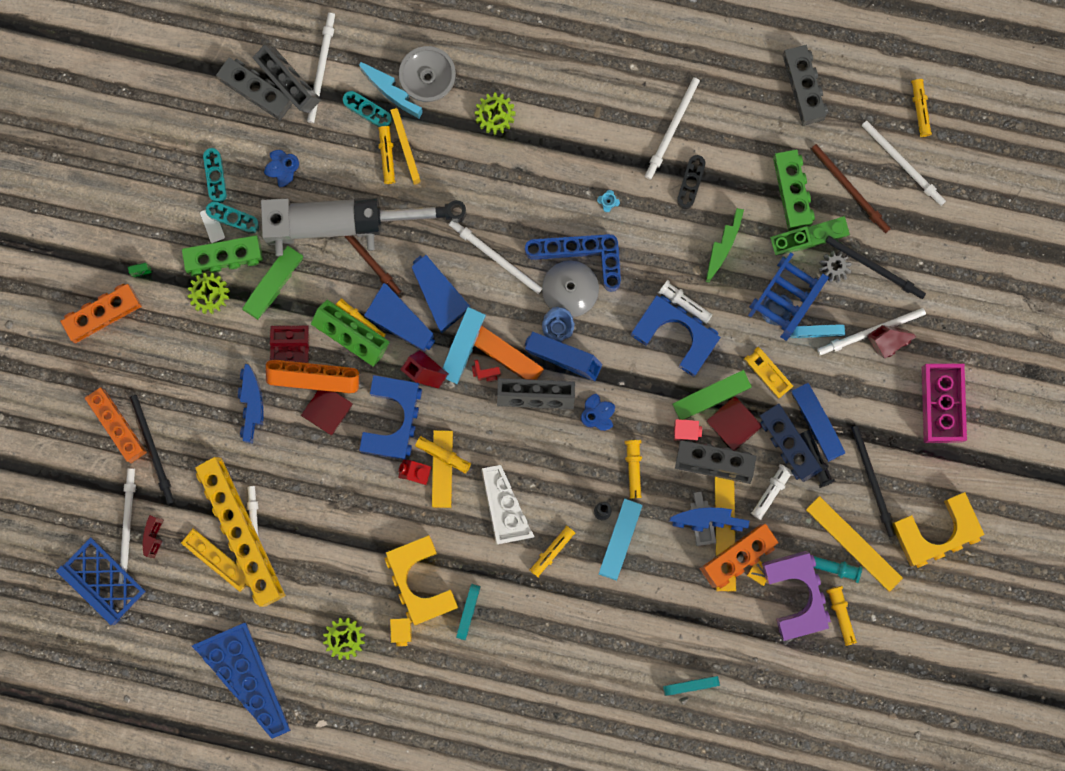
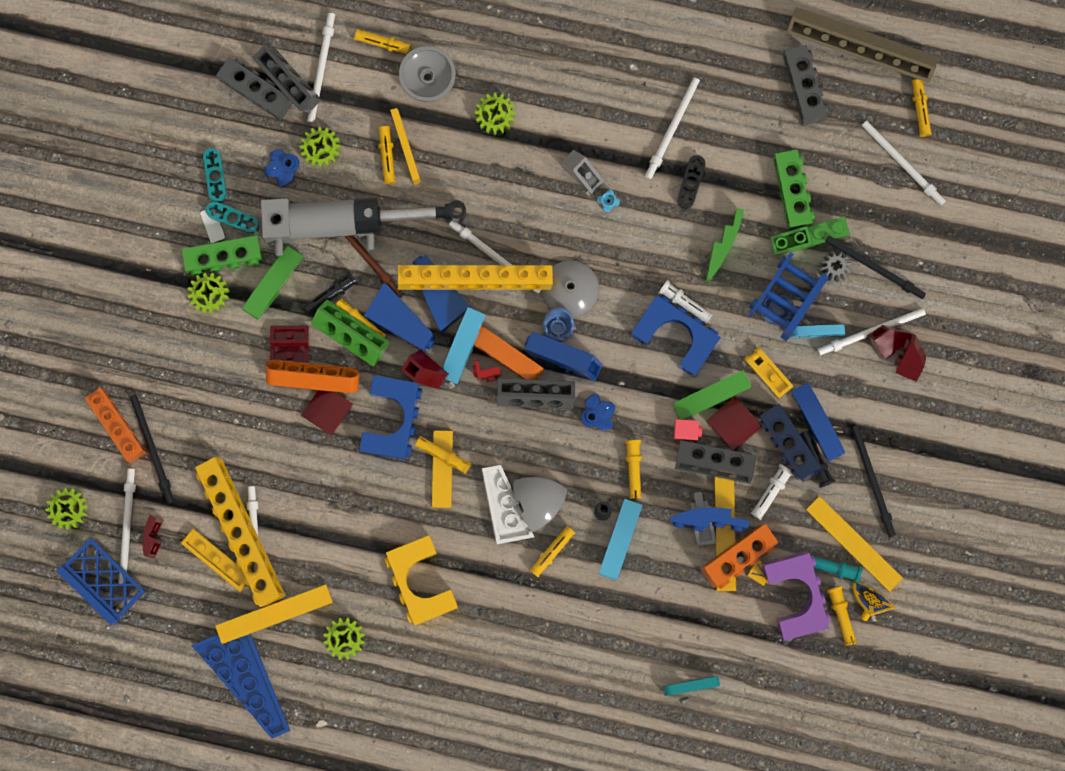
(72, 503): none -> lime gear
(129, 303): orange brick -> none
(139, 269): green tile -> none
(252, 396): blue slope -> none
(273, 614): none -> yellow tile
(327, 151): none -> lime gear
(338, 288): none -> black pin
(353, 107): teal beam -> none
(382, 41): none -> yellow pin
(386, 86): medium azure slope -> none
(401, 631): yellow brick -> none
(414, 471): red bracket -> none
(468, 612): teal beam -> none
(475, 277): none -> yellow brick
(539, 500): none -> light grey brick
(581, 250): blue beam -> none
(582, 171): none -> light grey slope
(862, 44): none -> dark tan brick
(870, 600): none -> shield
(874, 215): copper bar -> none
(912, 360): none -> dark red slope
(952, 394): dark pink brick -> none
(965, 530): yellow arch -> none

